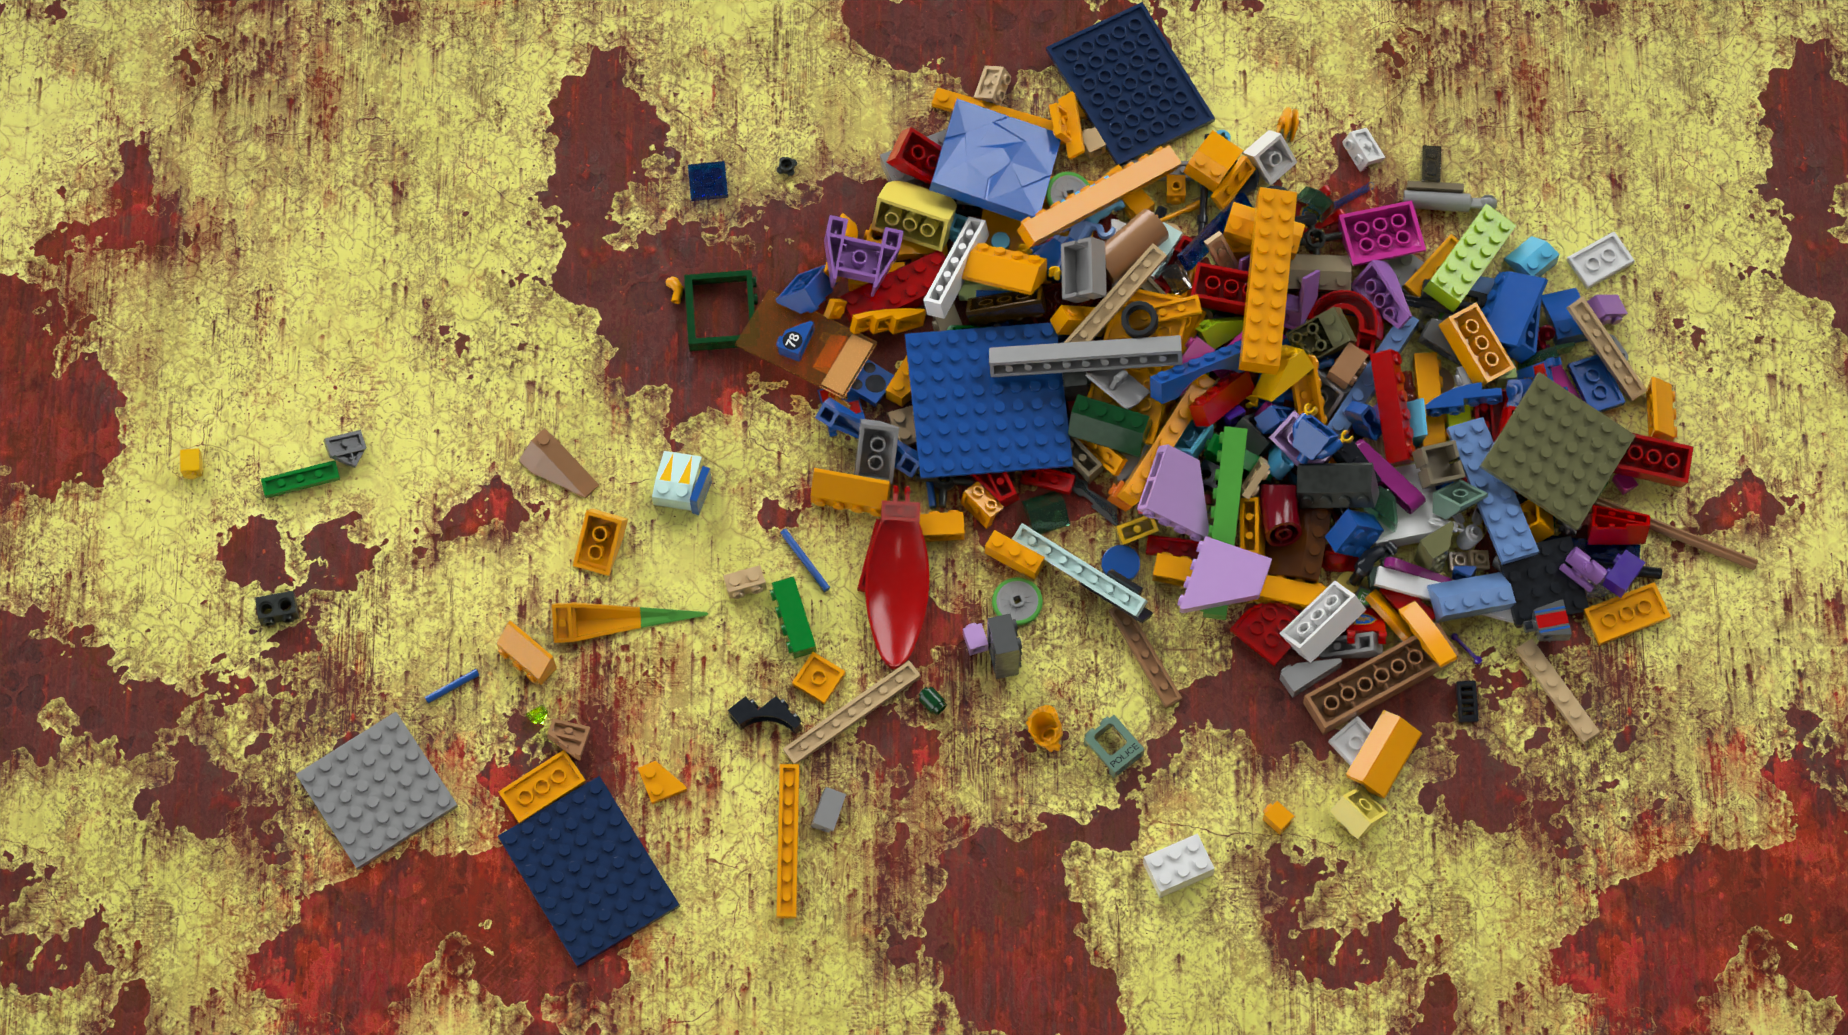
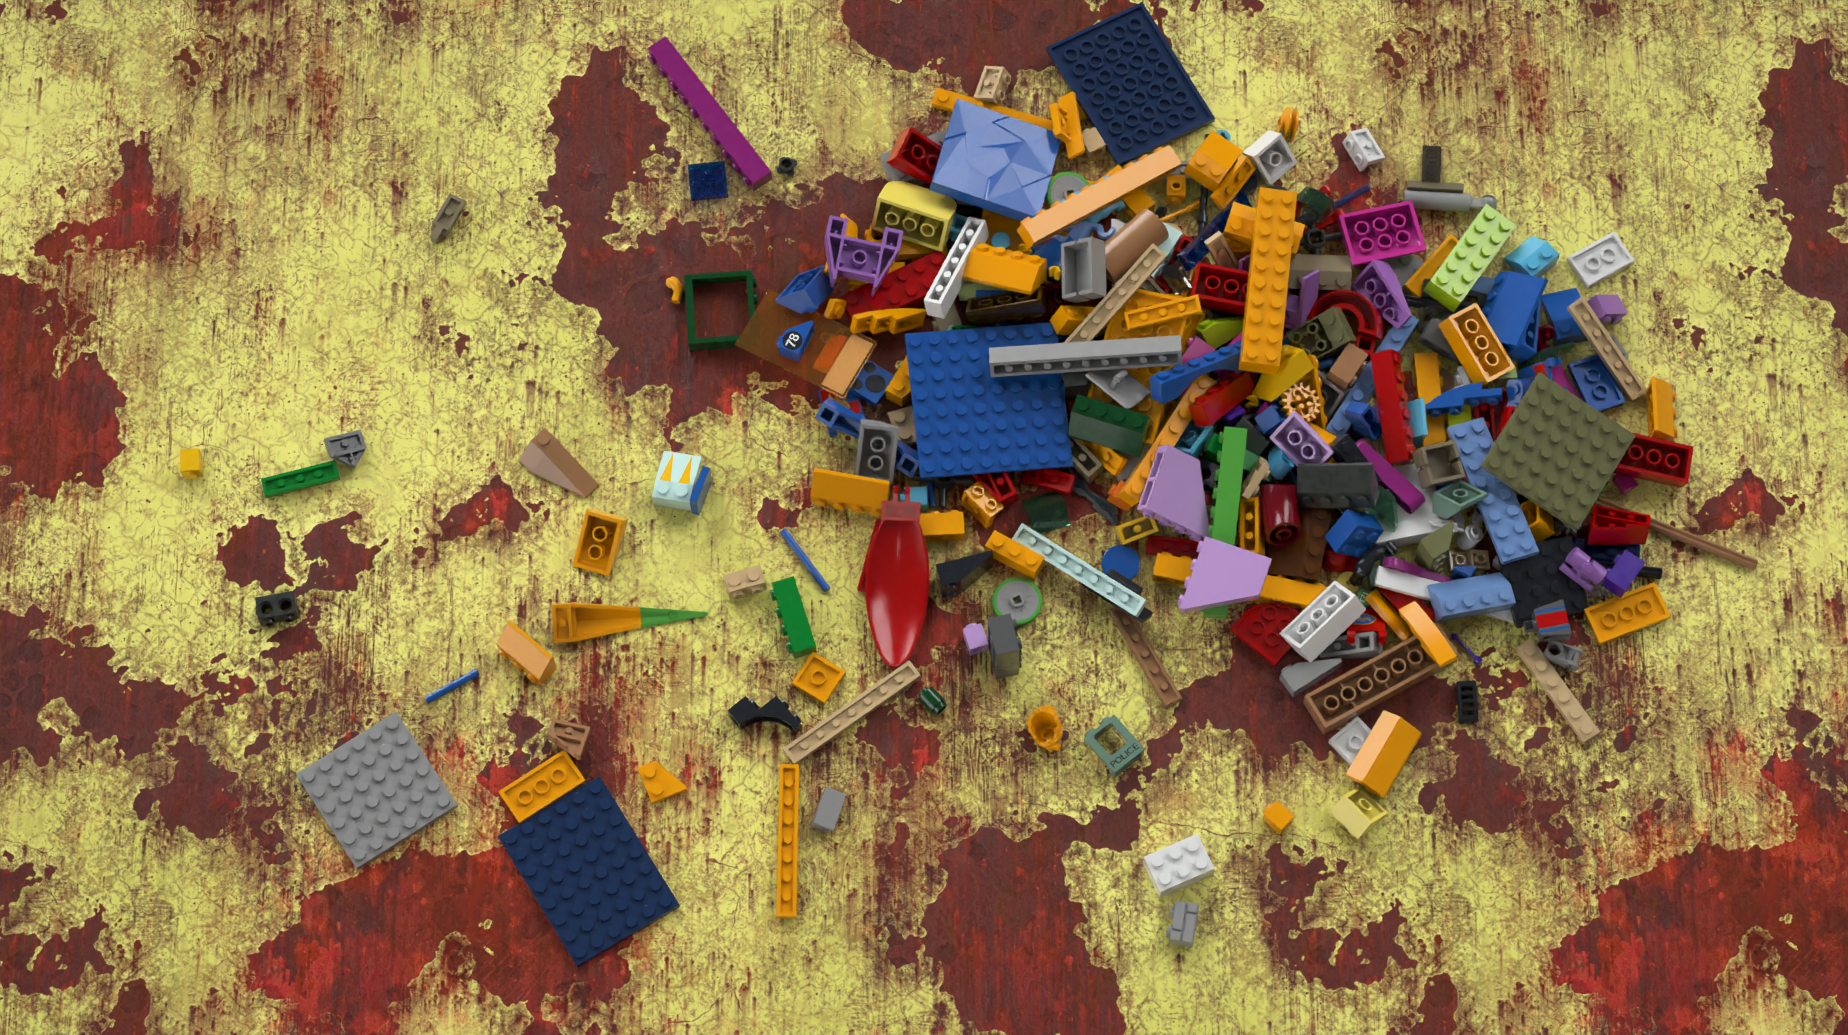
(447, 217): none -> dark tan hinge
(537, 715): clear neon green slope -> none
(709, 113): none -> magenta brick
(917, 494): none -> medium azure brick
(959, 574): none -> black slope
(1139, 305): black tyre -> none
(1183, 923): none -> light grey brick
(1289, 399): none -> light orange gear
(1314, 438): torso -> none
(1564, 655): none -> light grey piece

